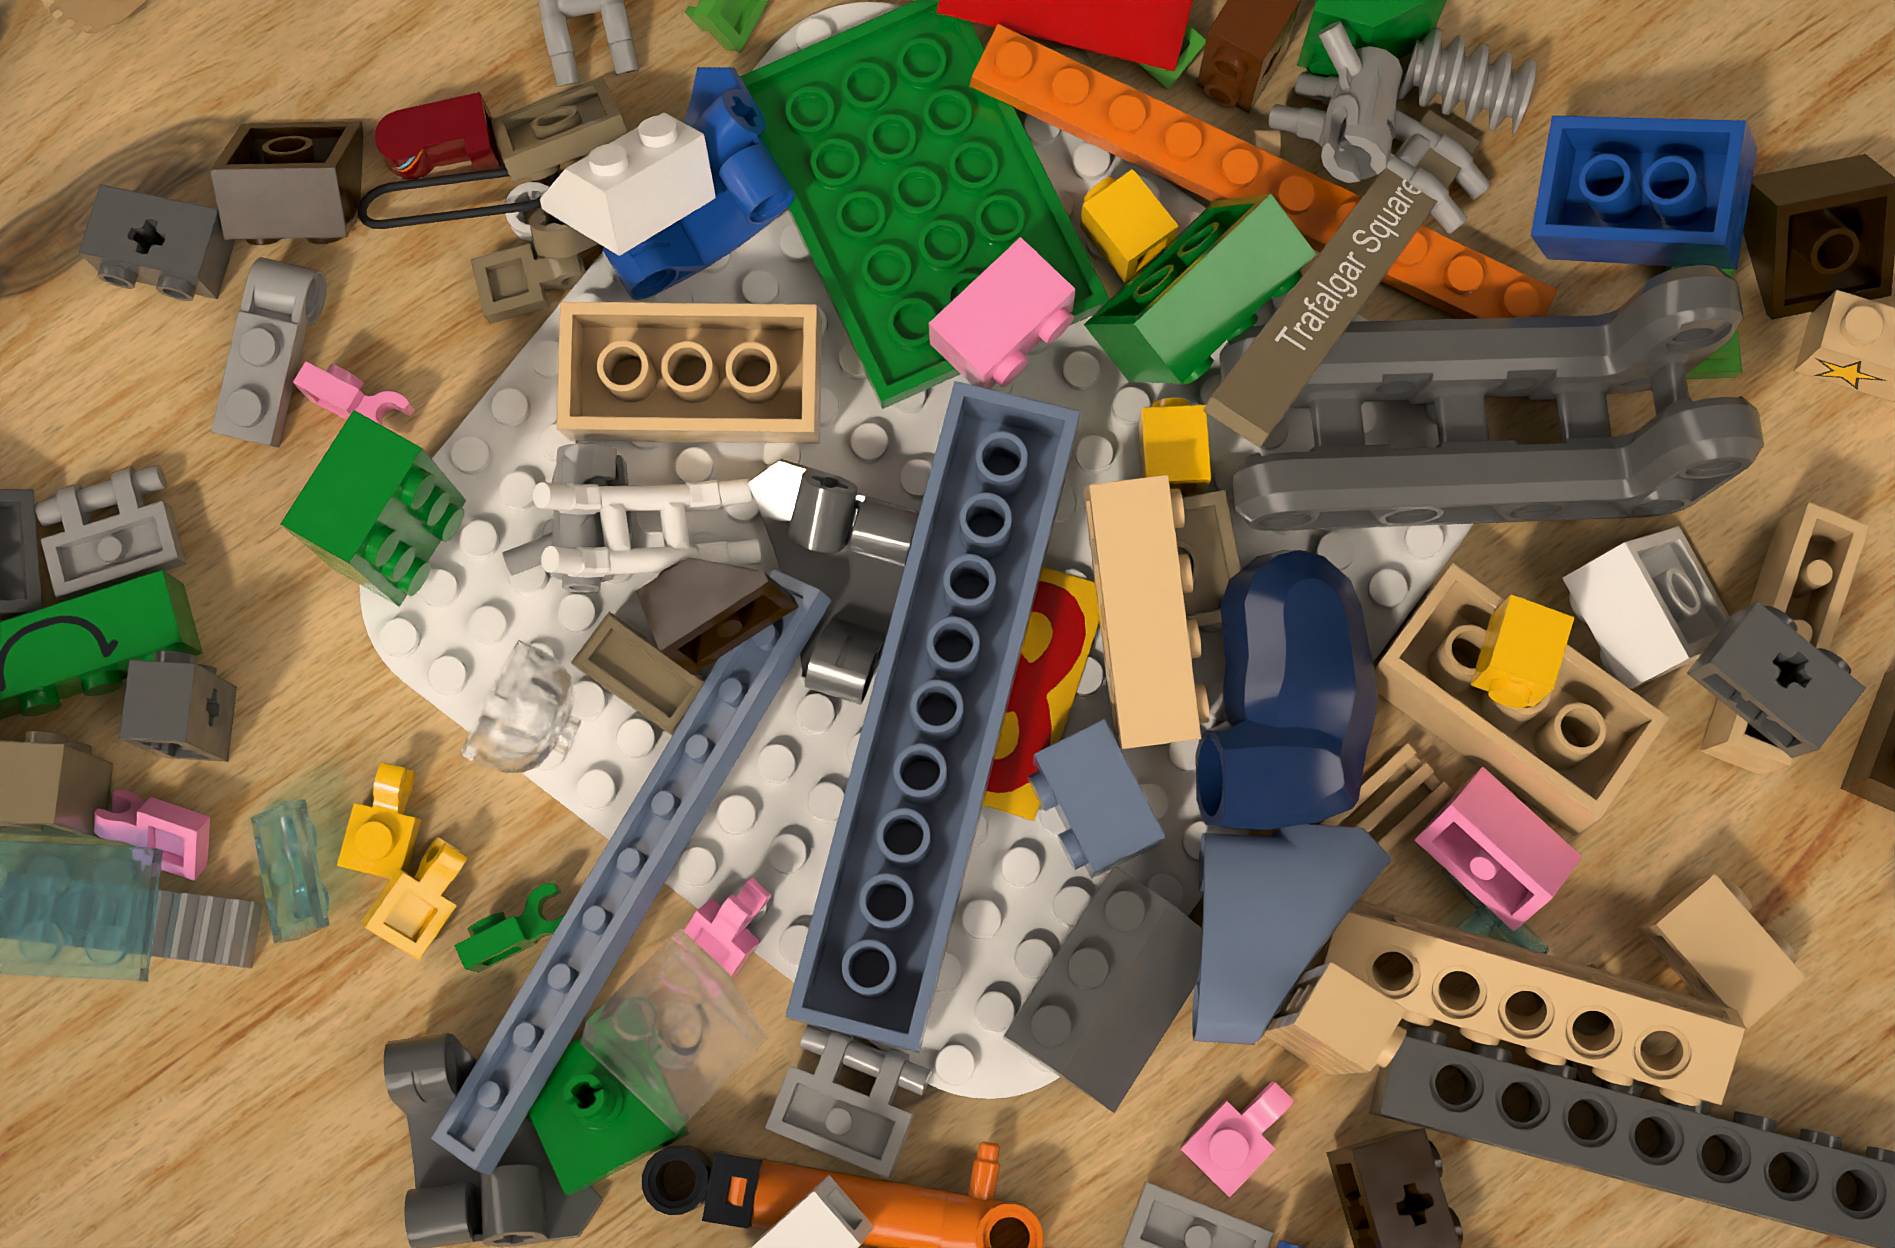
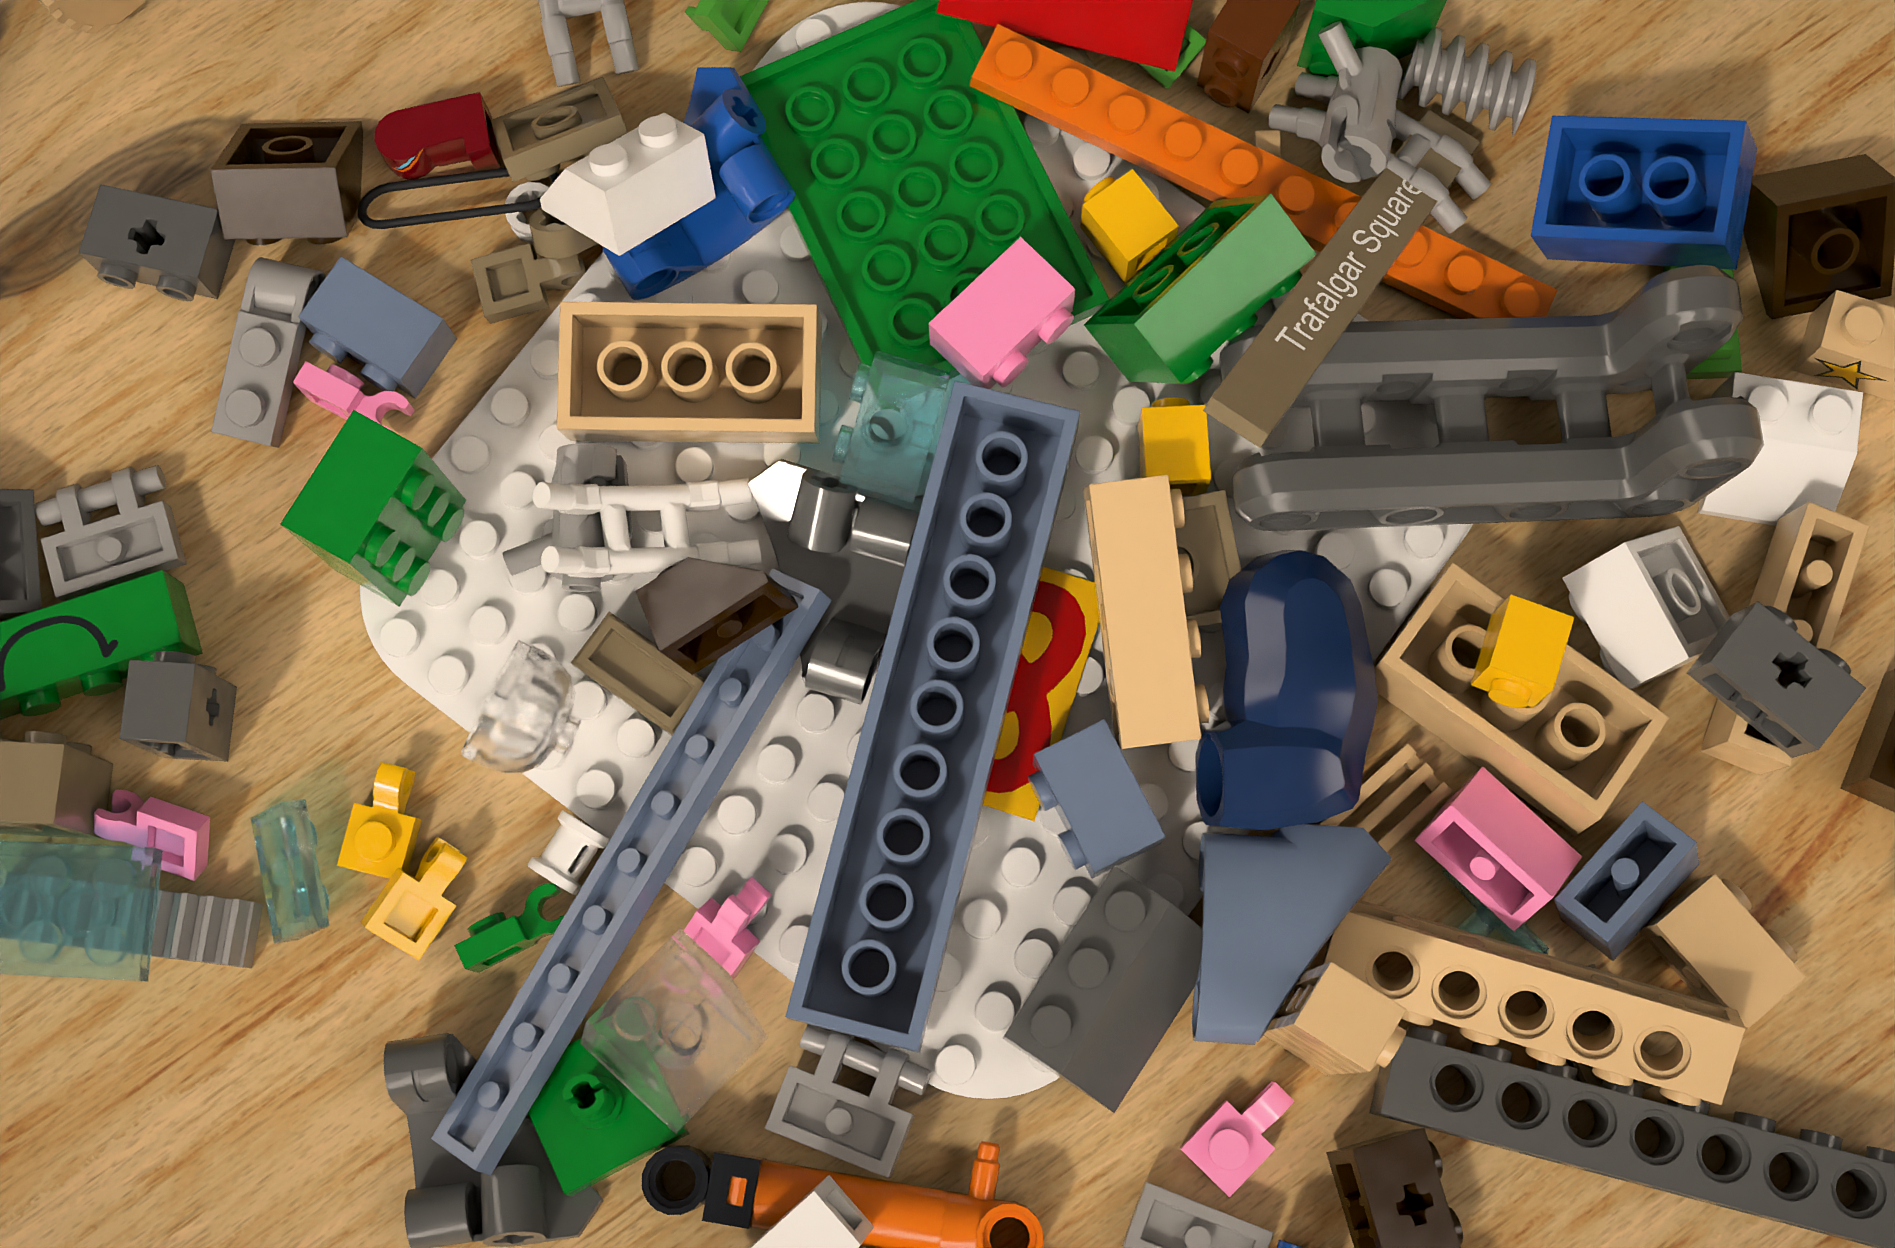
(376, 328): none -> sand blue brick
(568, 853): none -> white bush
(895, 464): none -> clear light blue brick
(1627, 880): none -> sand blue brick
(1805, 453): none -> white slope

